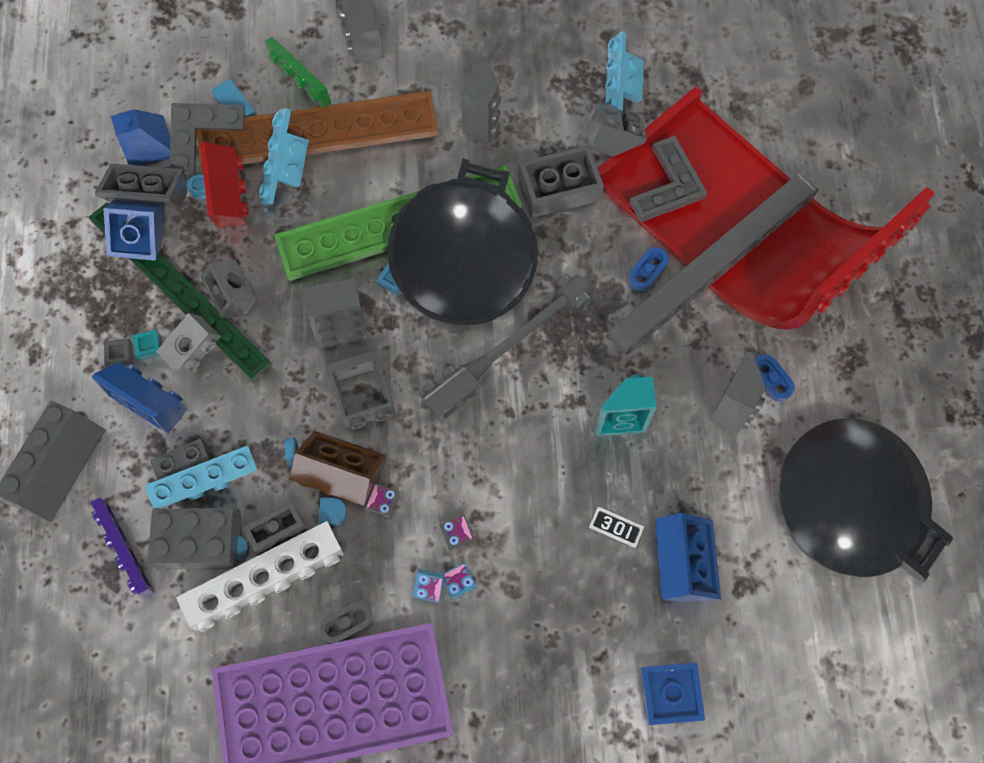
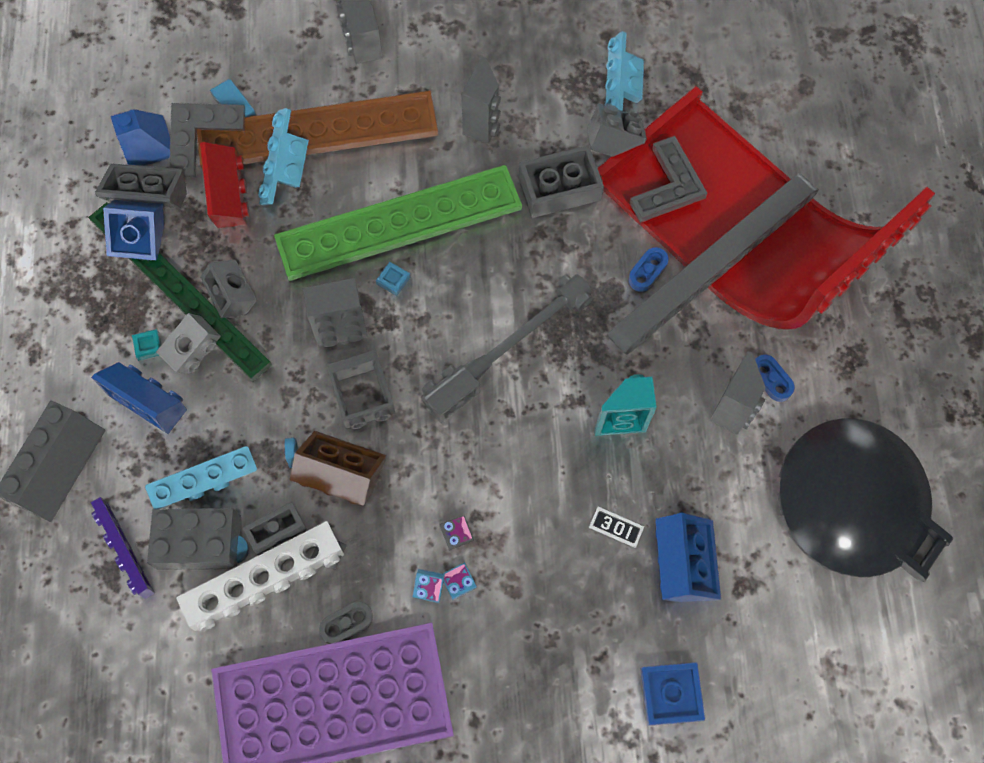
(118, 351): dark grey tile -> none
(180, 459): dark grey brick -> none
(196, 186): dark azure tile -> none
(301, 76): green plate -> none
(332, 511): dark azure tile -> none
(382, 500): tile -> none
(463, 249): black dish -> none

